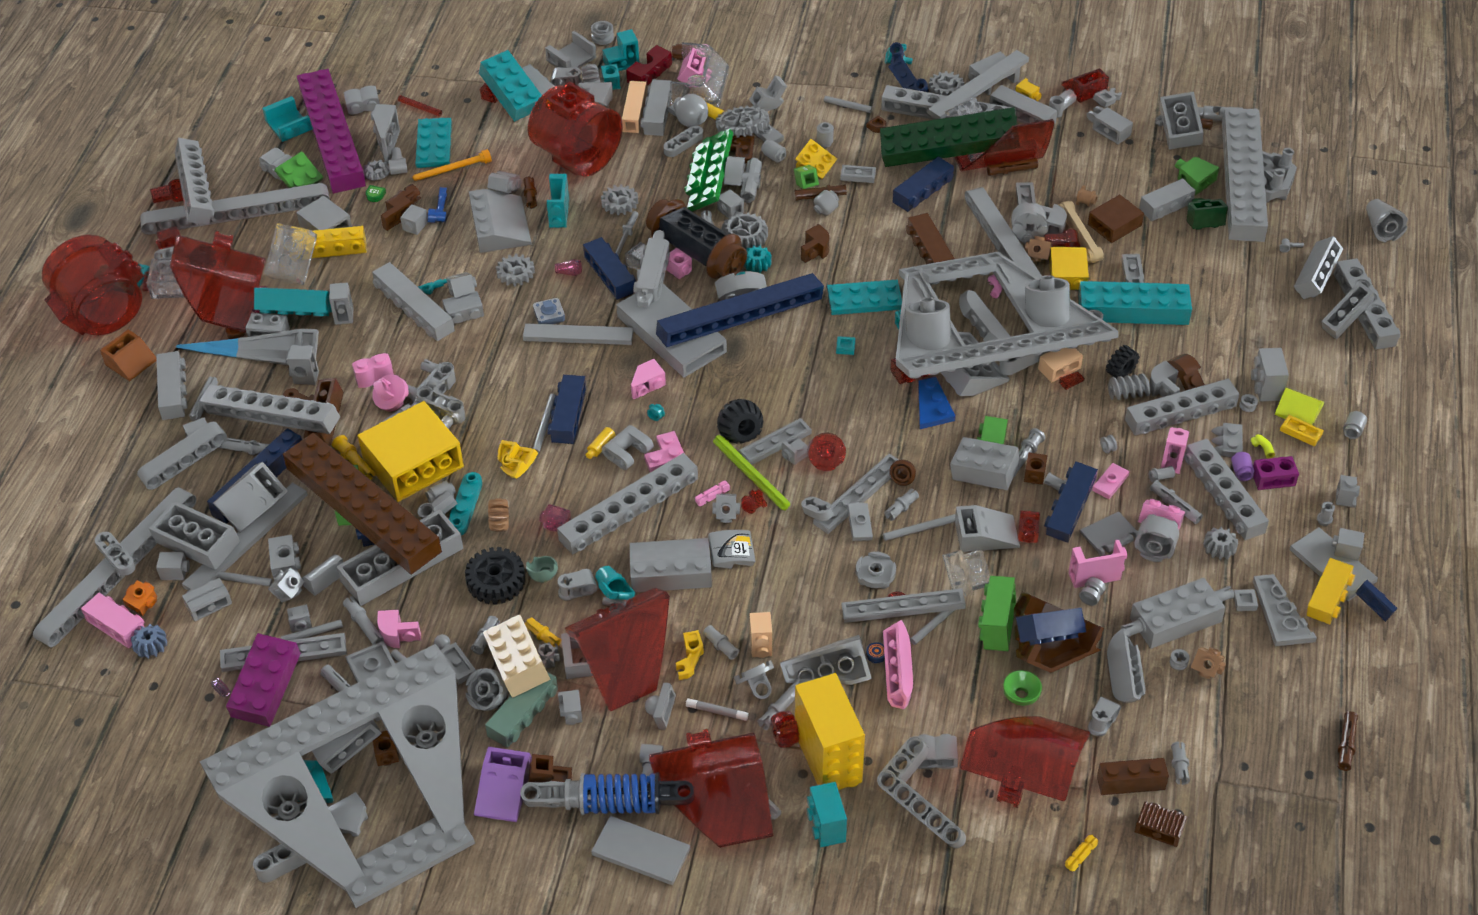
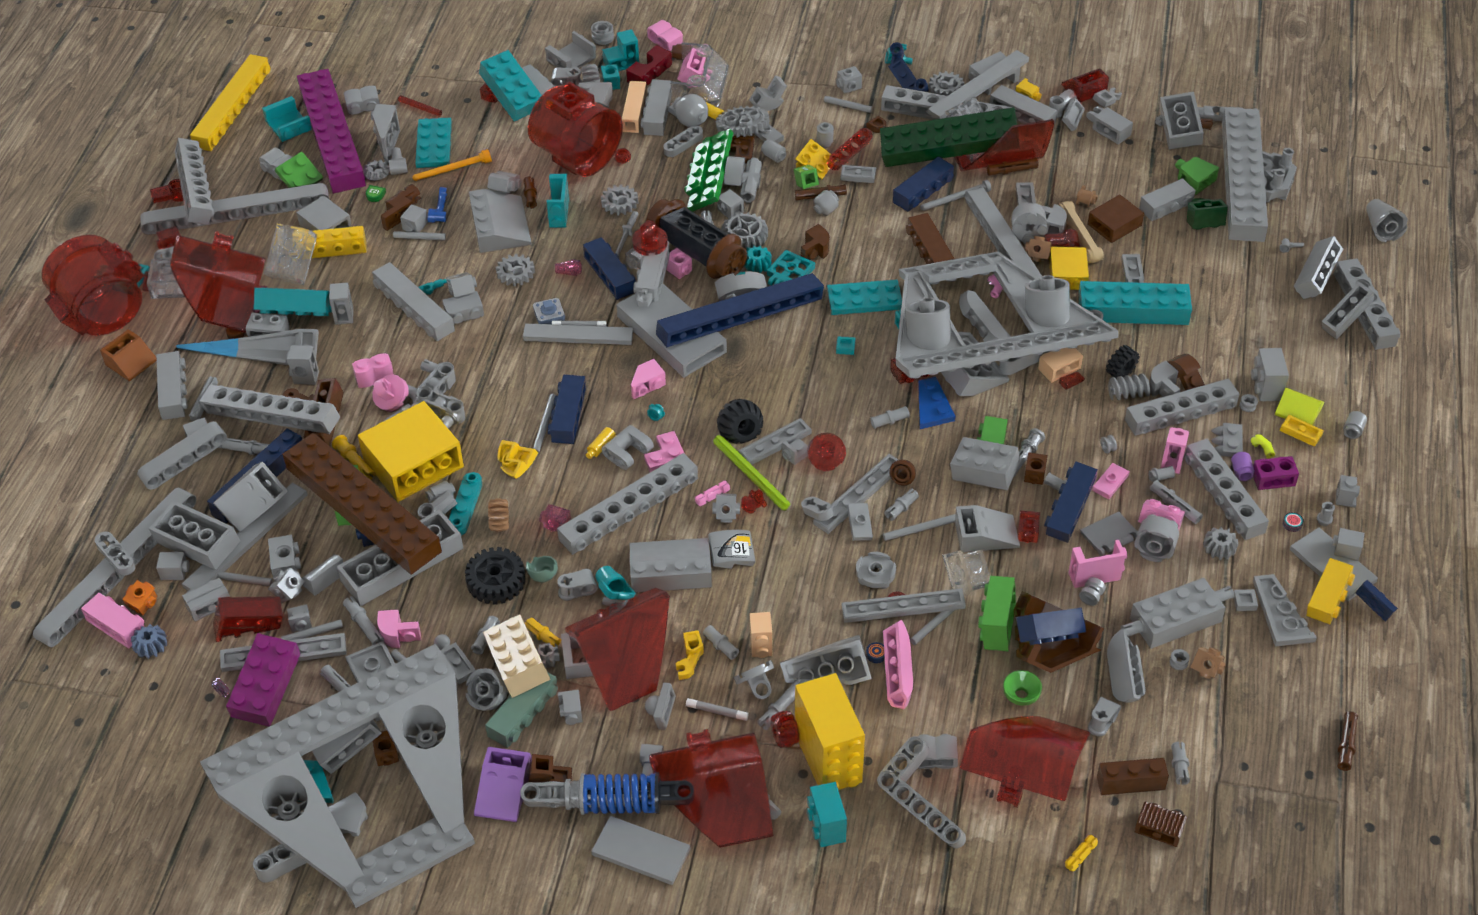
(230, 102): none -> yellow brick
(245, 615): none -> clear red wedge
(419, 235): none -> light grey bar
(581, 323): none -> light grey bar
(622, 156): none -> clear red plate
(649, 239): none -> clear red tile
(664, 35): none -> bright pink brick
(781, 262): none -> teal piece
(849, 79): none -> light grey brick
(852, 151): none -> clear red beam
(890, 417): none -> light grey pin
(985, 184): none -> light grey bar
(1073, 114): none -> light grey tile
(1293, 522): none -> tile

